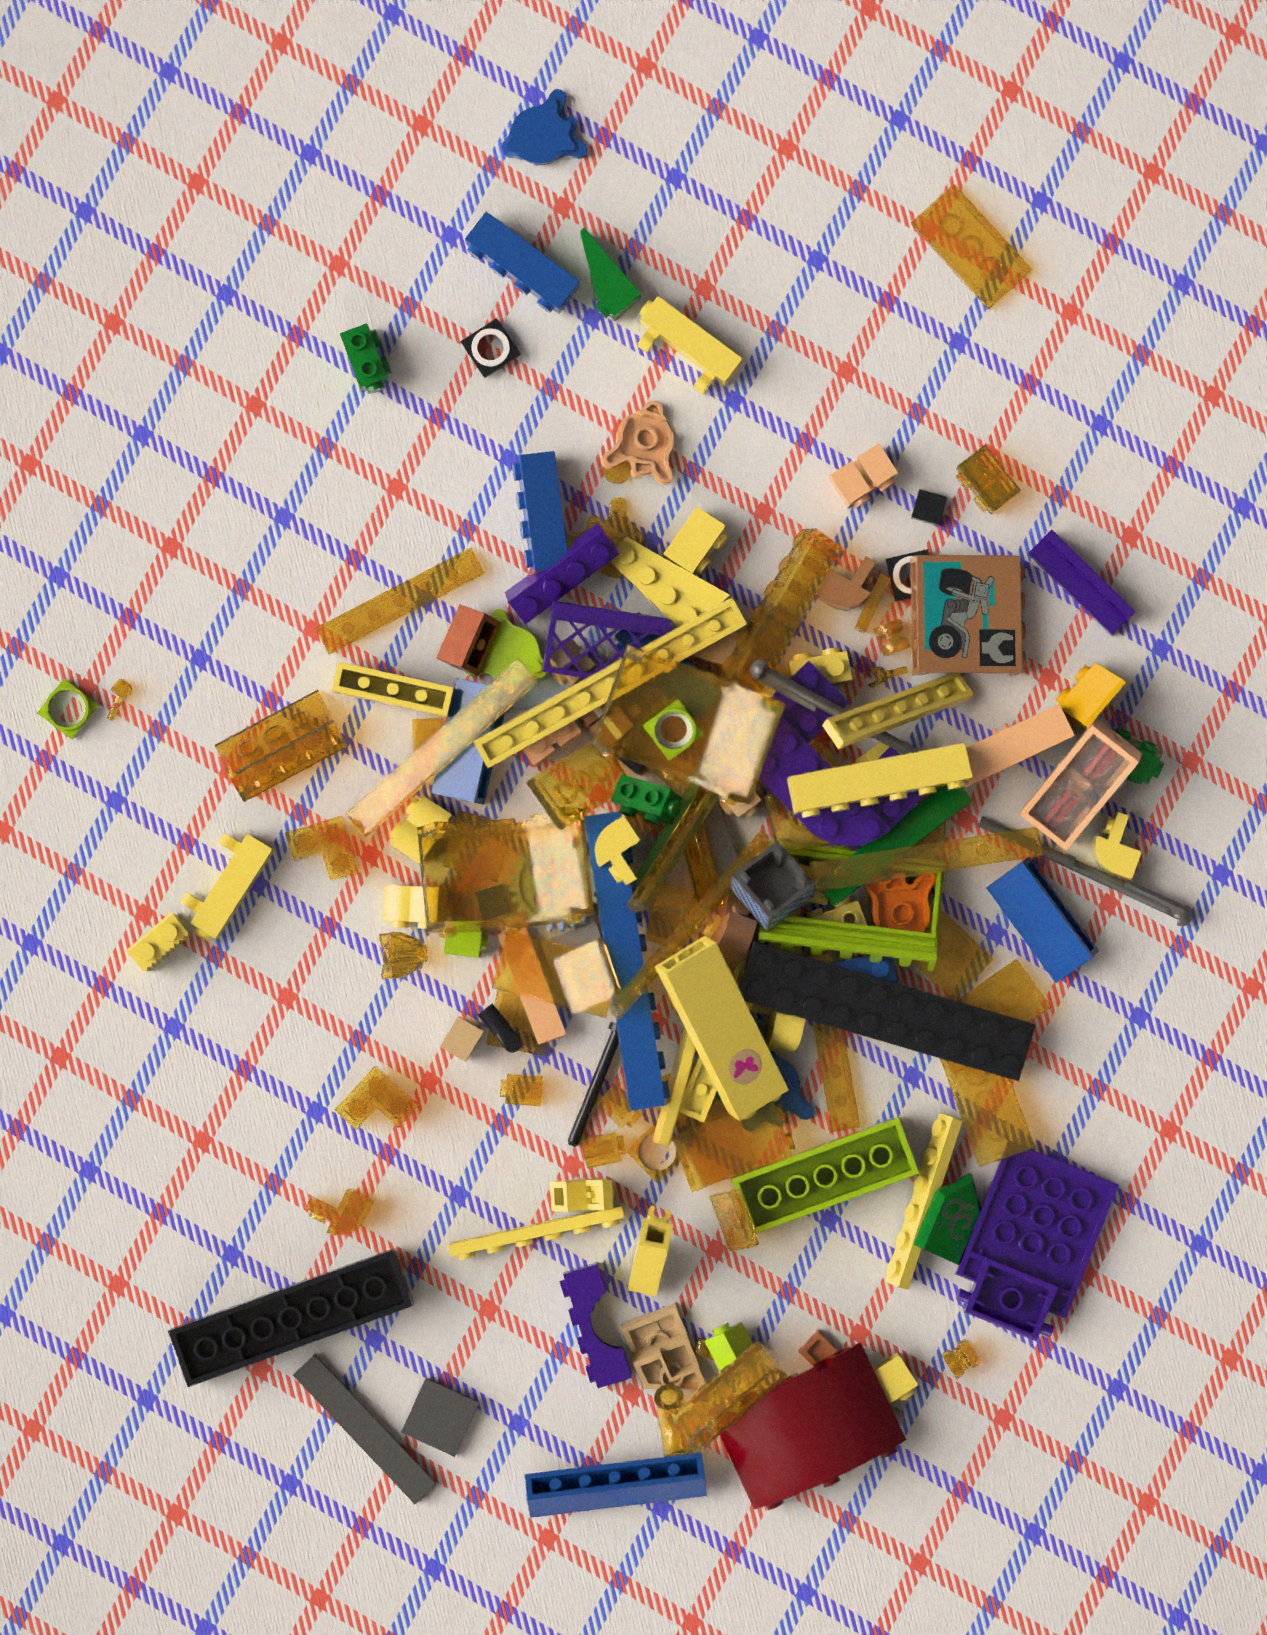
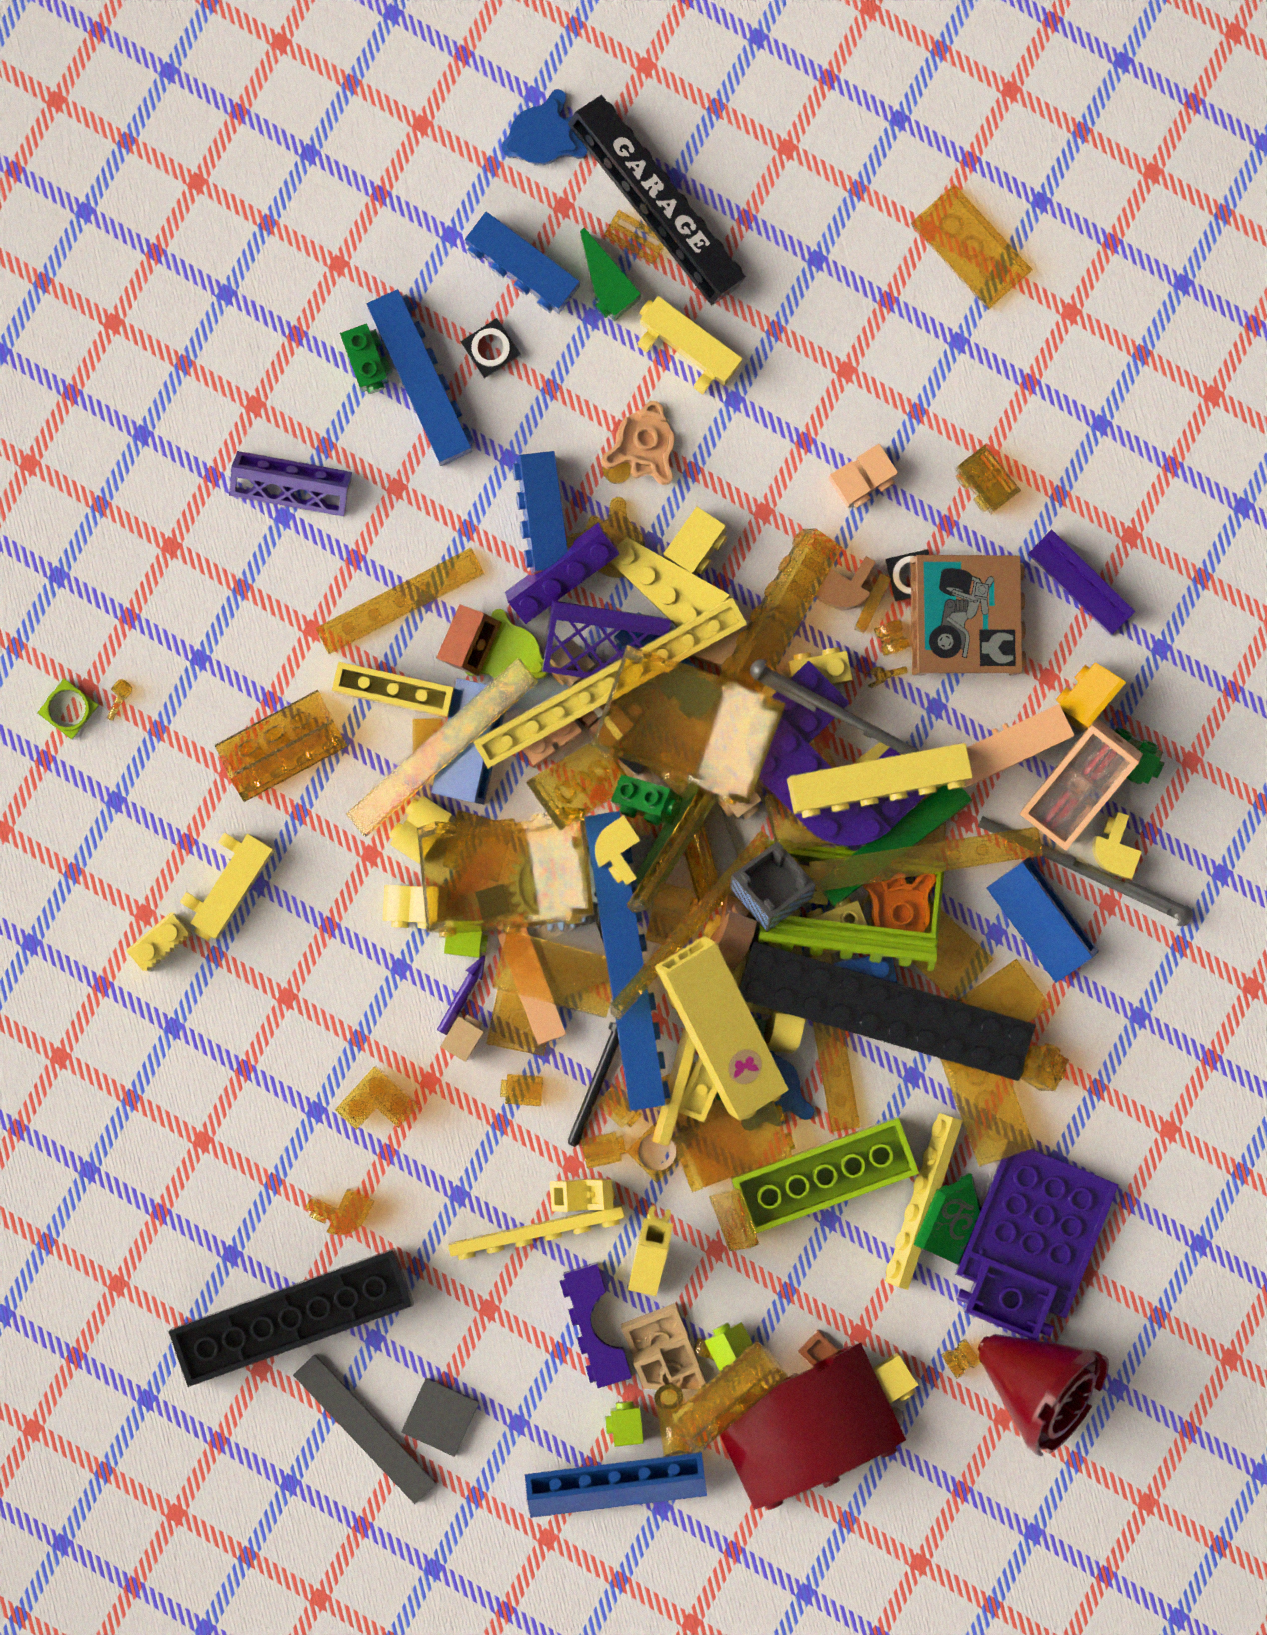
(285, 473): none -> dark purple fence
(326, 839): clear yellow brick -> none
(401, 954): clear yellow brick -> none
(419, 376): none -> blue brick
(475, 972): none -> dark purple piece
(500, 1028): black bar -> none
(587, 976): clear yellow tile -> none
(625, 1424): none -> lime brick
(629, 246): none -> clear yellow tile
(656, 199): none -> black brick
(672, 749): lime piece -> none
(897, 709): light yellow plate -> none
(929, 507): black tile -> none
(1043, 1385): none -> dark red cone
(1044, 1067): none -> clear yellow brick

